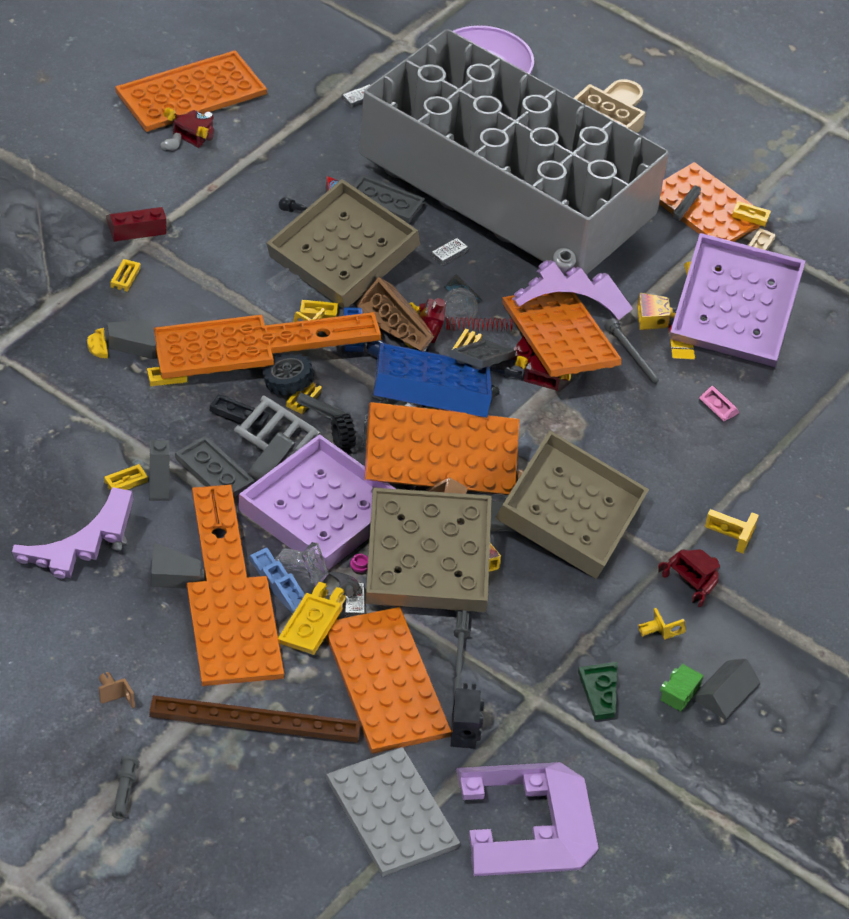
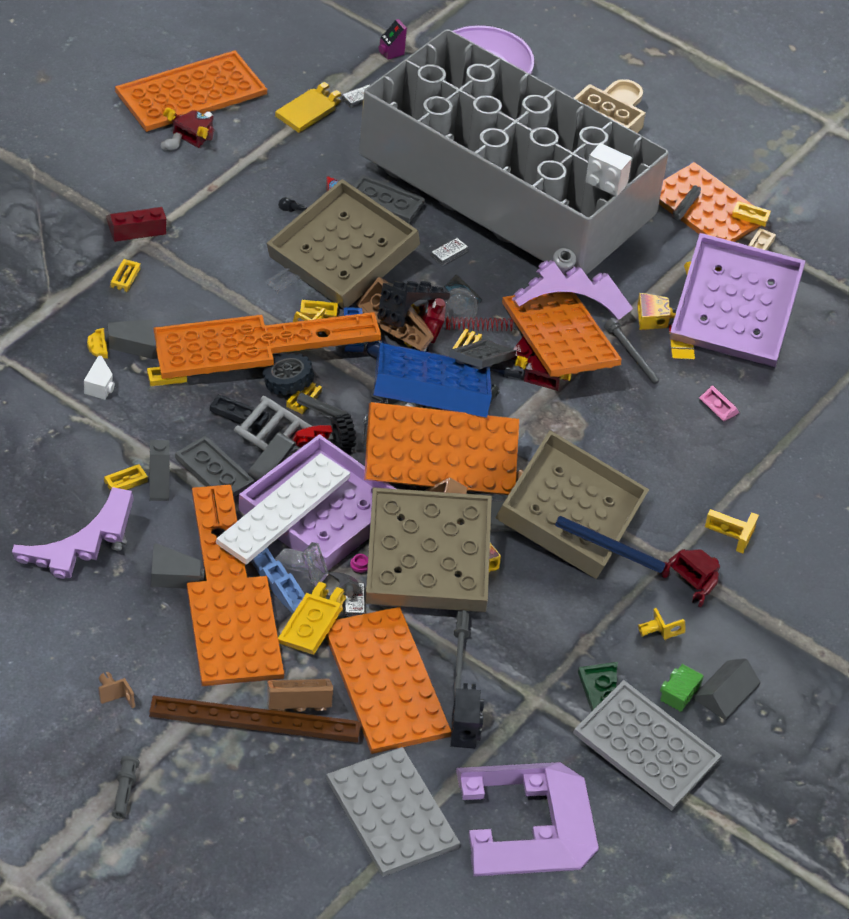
(99, 380): none -> white slope
(283, 508): none -> white plate
(299, 694): none -> medium nougat slope
(305, 435): none -> red slope
(308, 107): none -> yellow tile
(393, 40): none -> magenta slope
(398, 298): none -> black bracket
(608, 169): none -> white brick
(610, 544): none -> dark blue axle
(647, 745): none -> light grey plate

